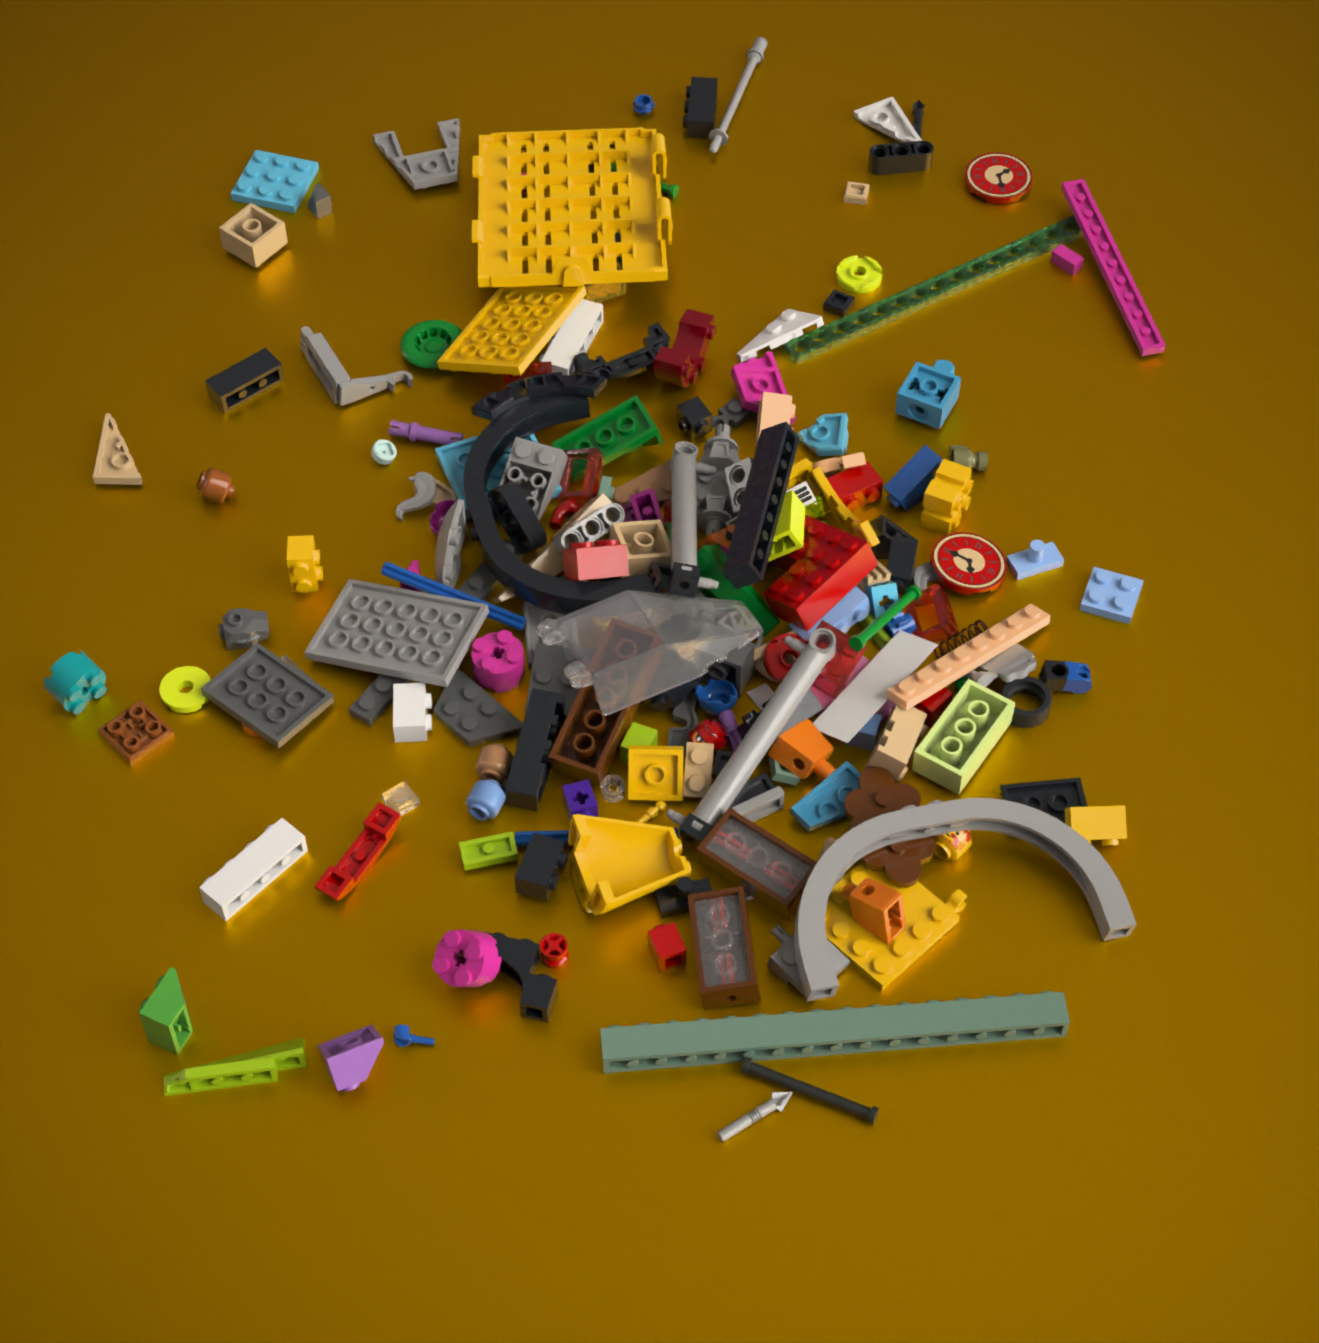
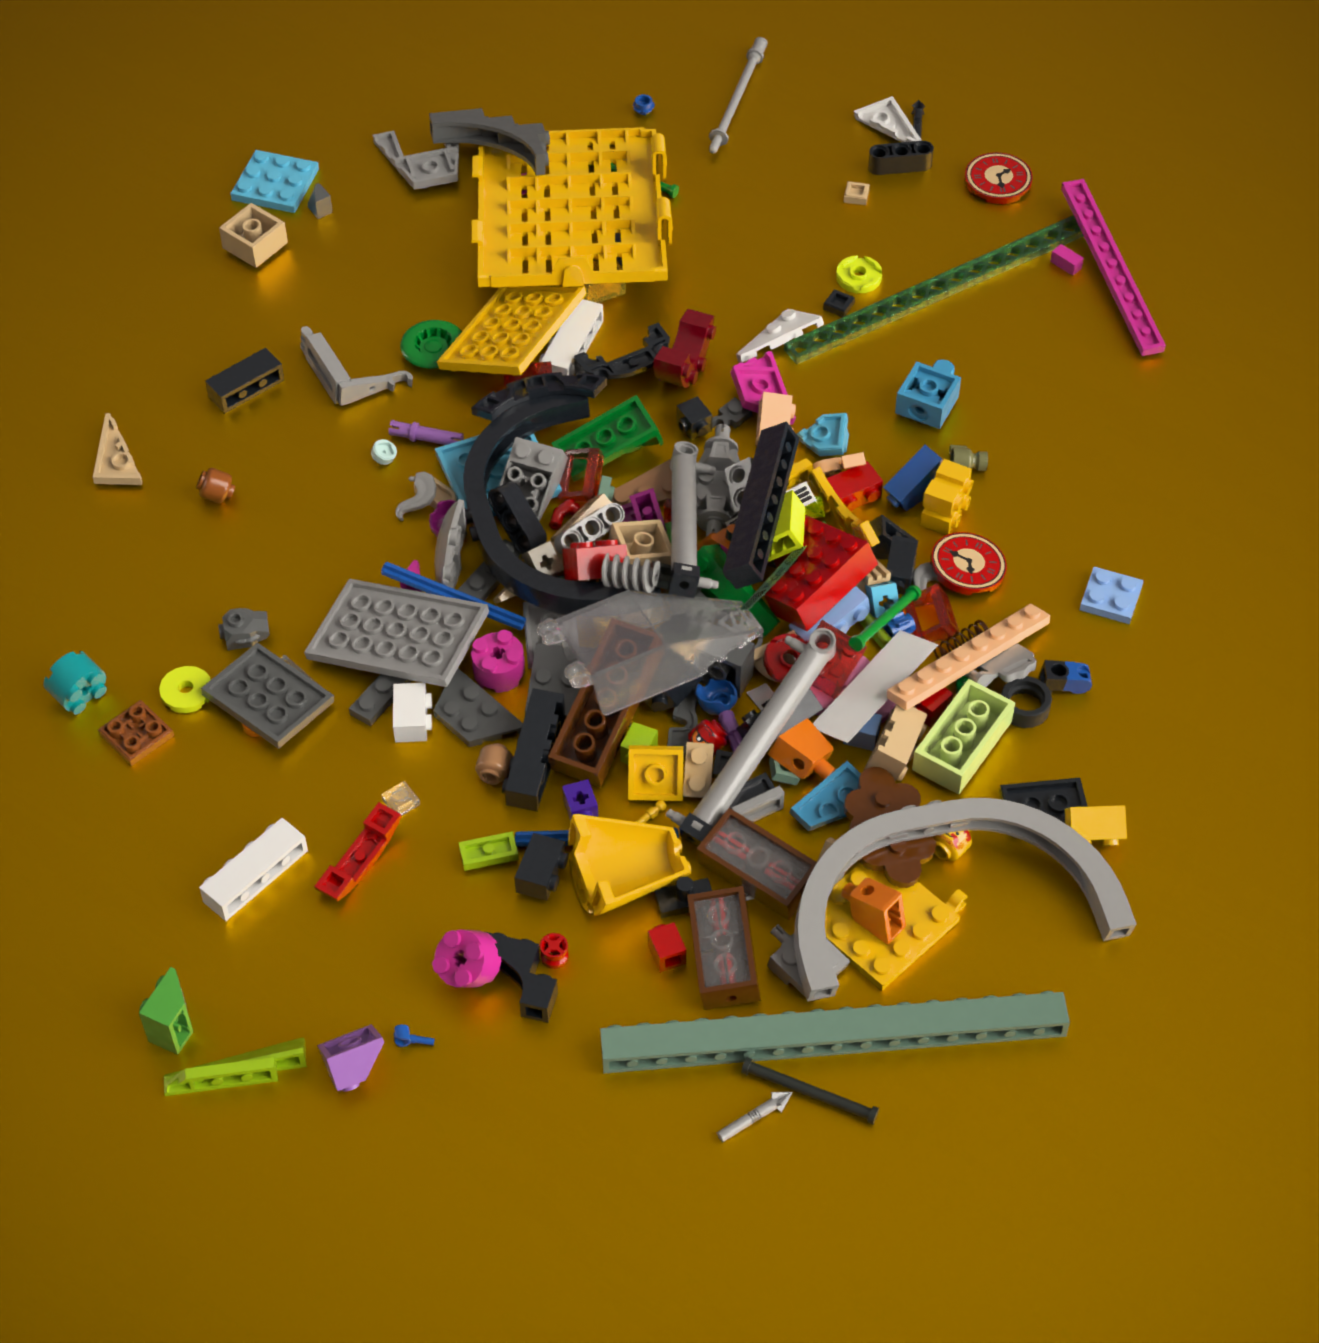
(303, 564): yellow brick -> none
(485, 799): medium blue head -> none
(501, 132): none -> dark grey arch
(540, 553): none -> dark tan brick
(613, 780): clear bush -> none
(629, 574): none -> light grey piece
(700, 107): black brick -> none
(776, 575): none -> clear green sticker
(1035, 560): light blue tile -> none

